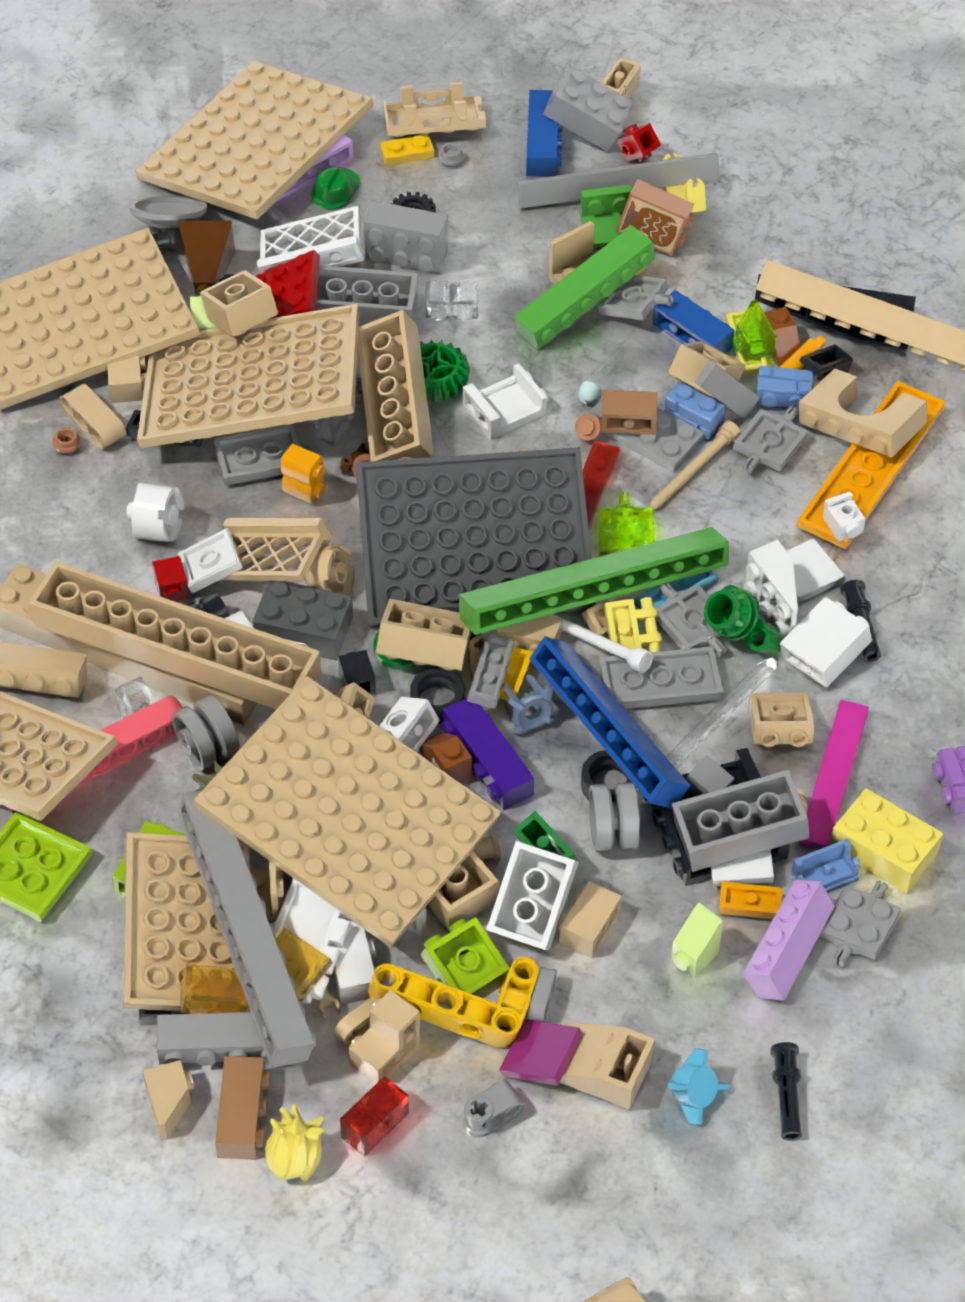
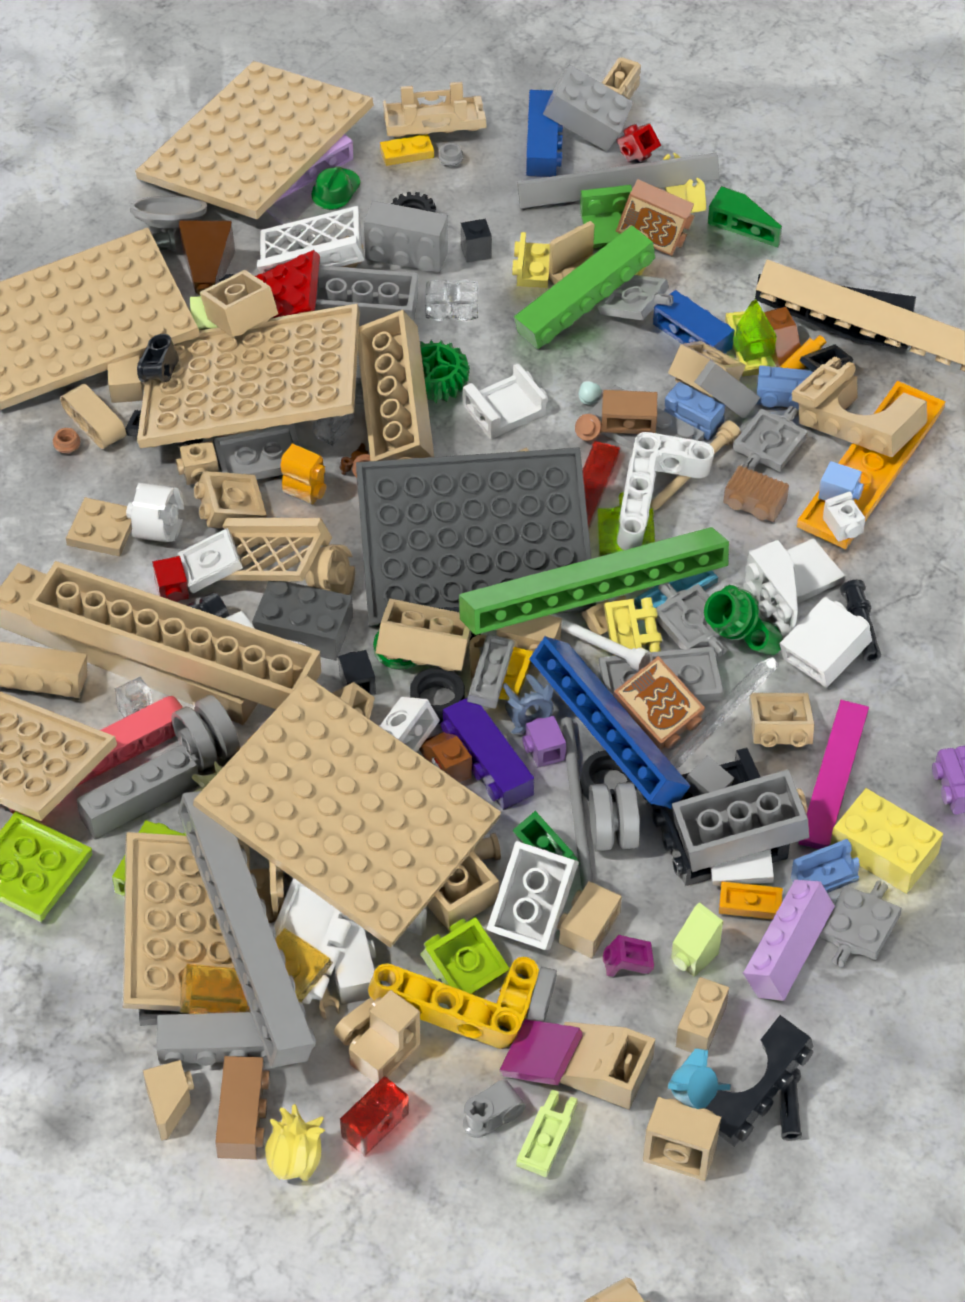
(100, 527): none -> tan plate
(137, 792): none -> light grey brick
(158, 359): none -> black piece
(195, 460): none -> tan brick
(228, 497): none -> tan plate
(476, 240): none -> black brick
(532, 263): none -> light yellow bracket
(544, 741): none -> medium lavender brick
(546, 1135): none -> yellowish green hinge
(577, 802): none -> light grey piece
(628, 954): none -> magenta bracket
(651, 454): none -> white beam
(660, 703): none -> brick
(681, 1138): none -> tan brick
(702, 1015): none -> tan brick
(742, 216): none -> green slope
(756, 494): none -> medium nougat brick
(785, 1050): none -> black arch
(823, 382): none -> tan hinge
(840, 480): none -> light blue brick

